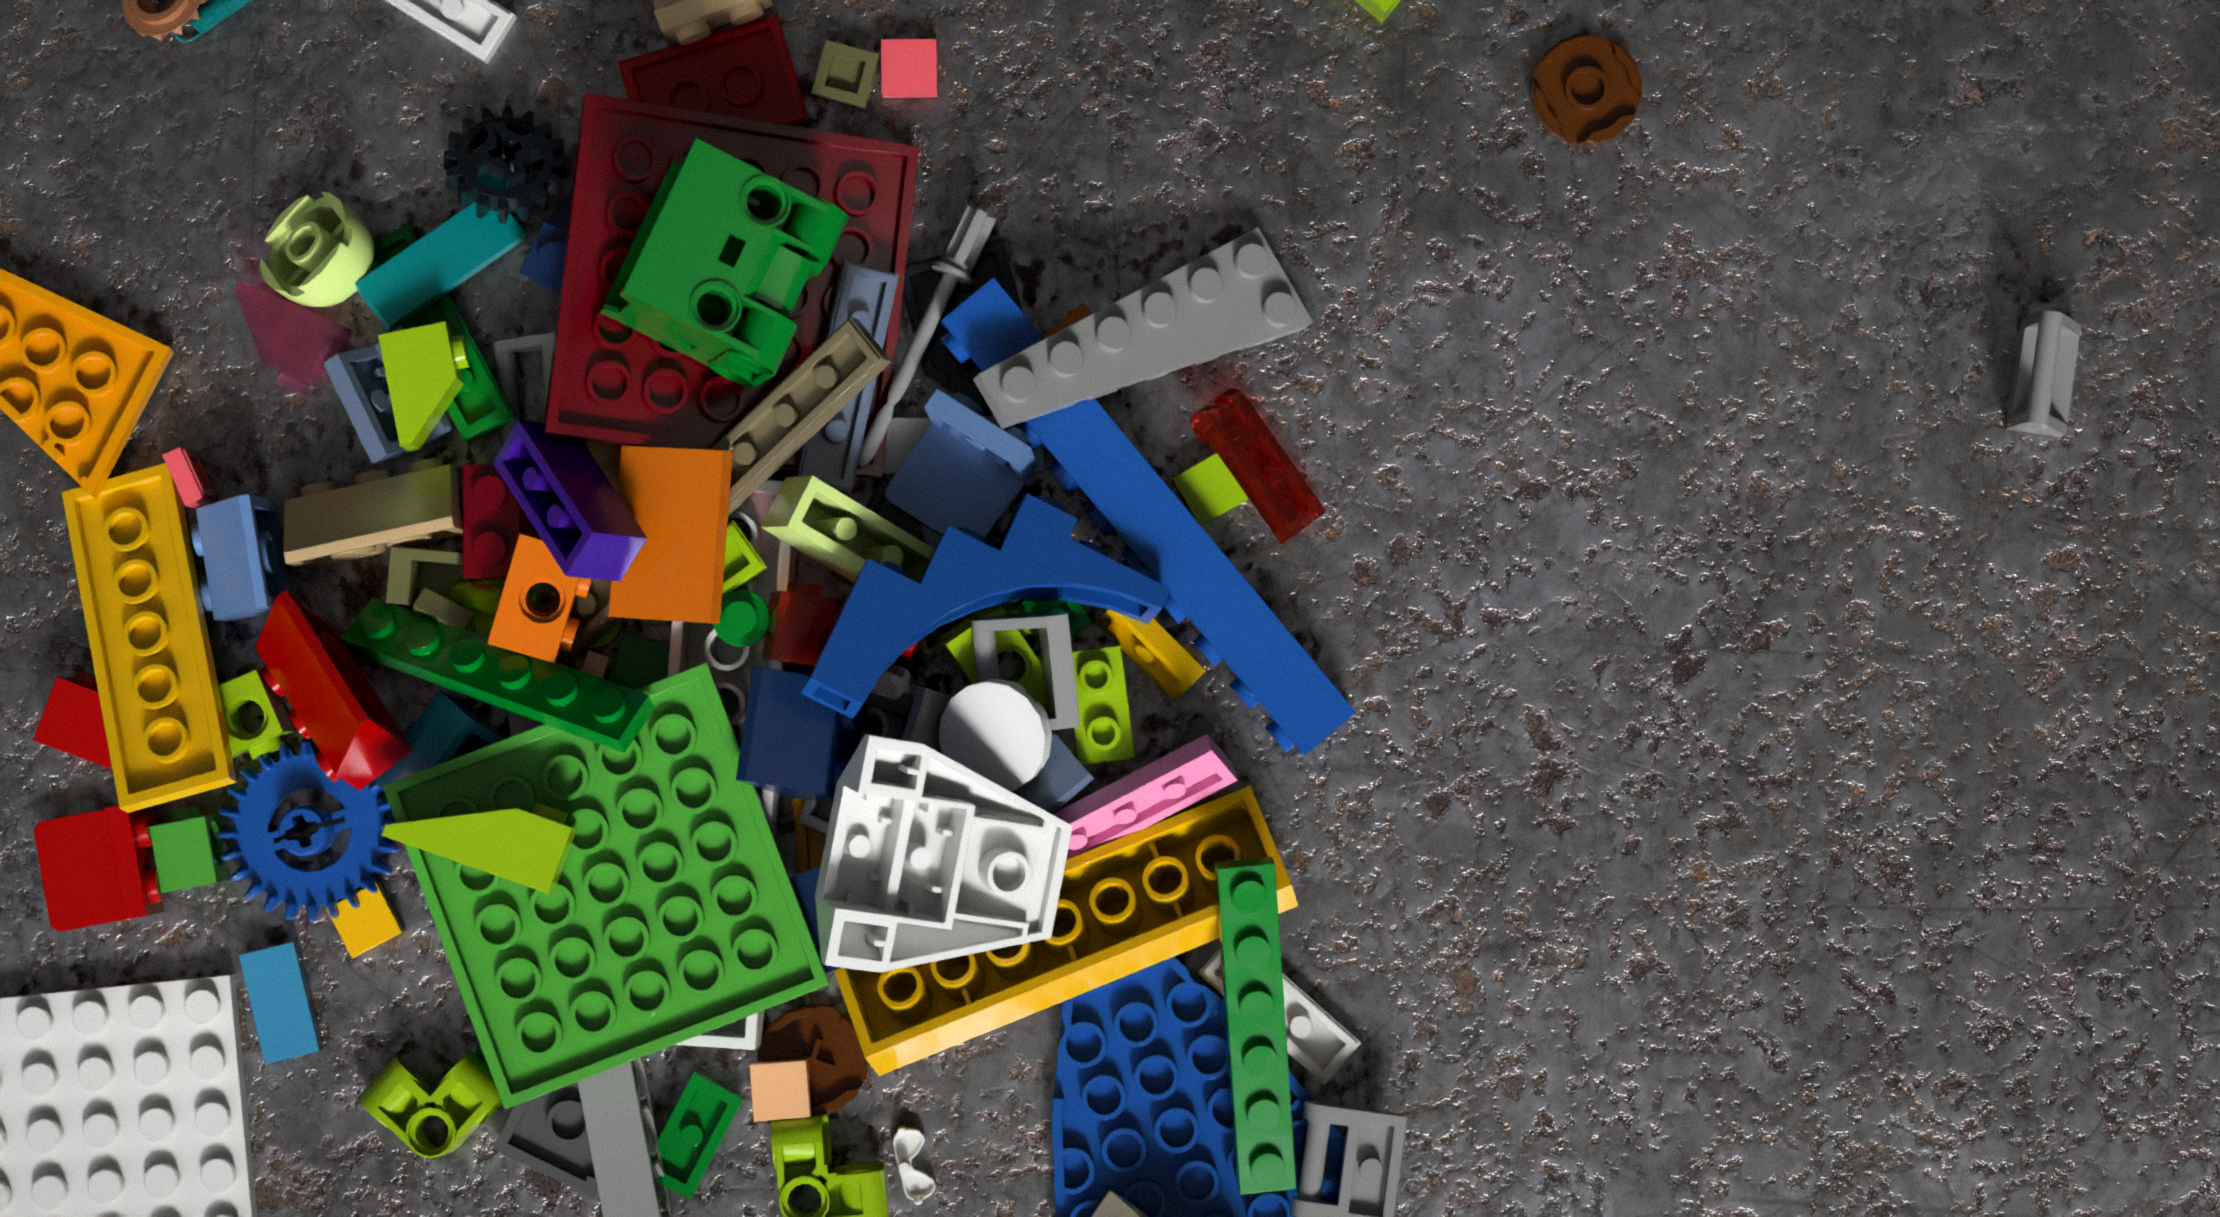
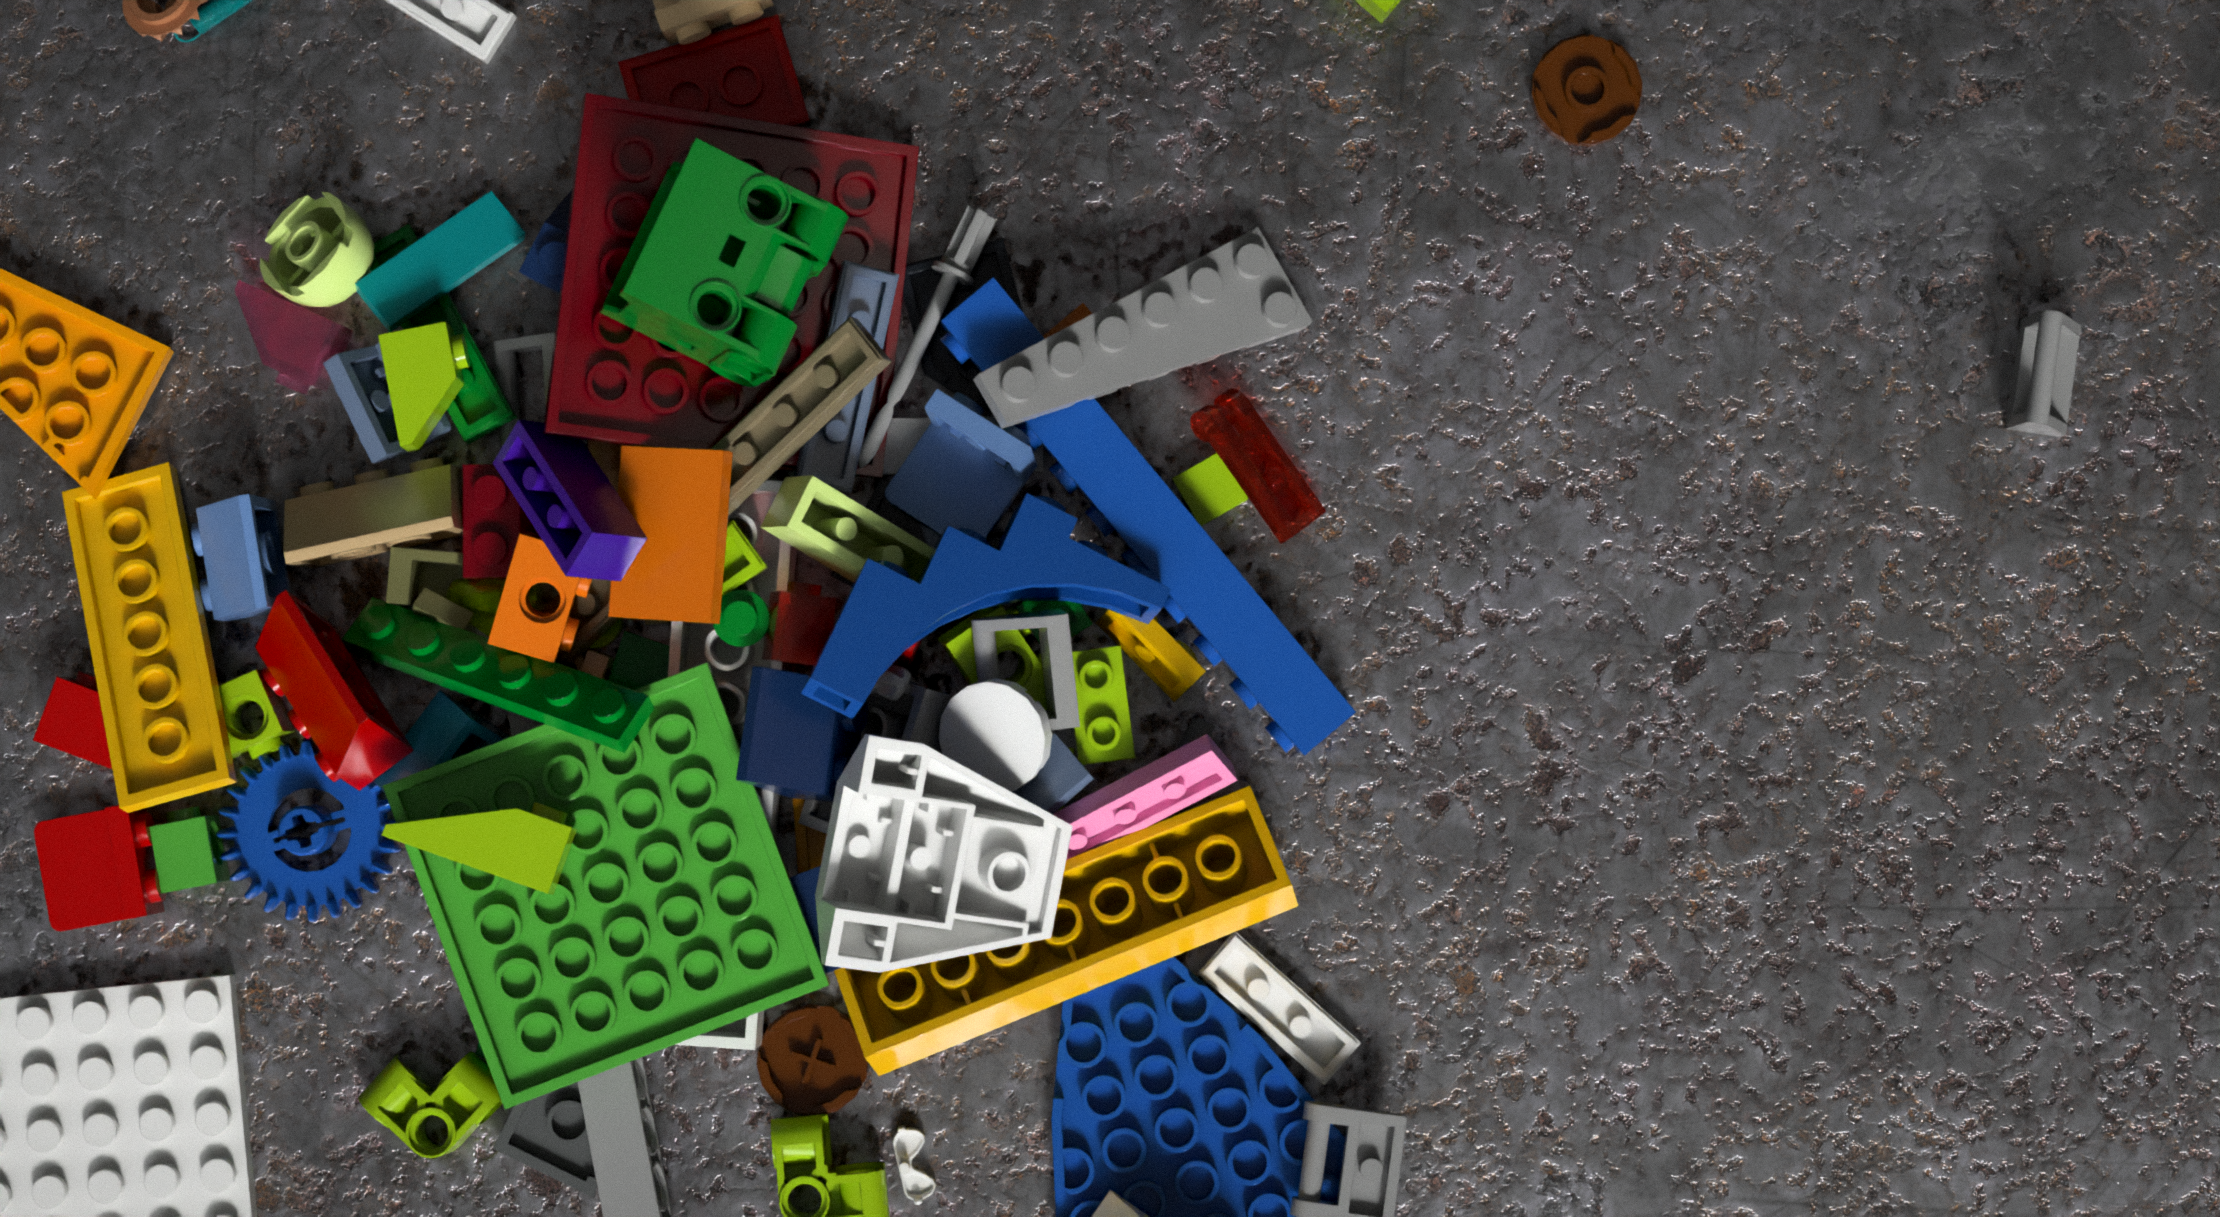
(190, 477): coral tile -> none
(281, 1002): dark azure tile -> none
(369, 924): yellow tile -> none
(507, 147): black gear -> none
(696, 1132): green plate -> none
(780, 1090): light nougat tile -> none
(846, 75): olive tile -> none
(909, 68): coral tile -> none
(1255, 1025): green plate -> none

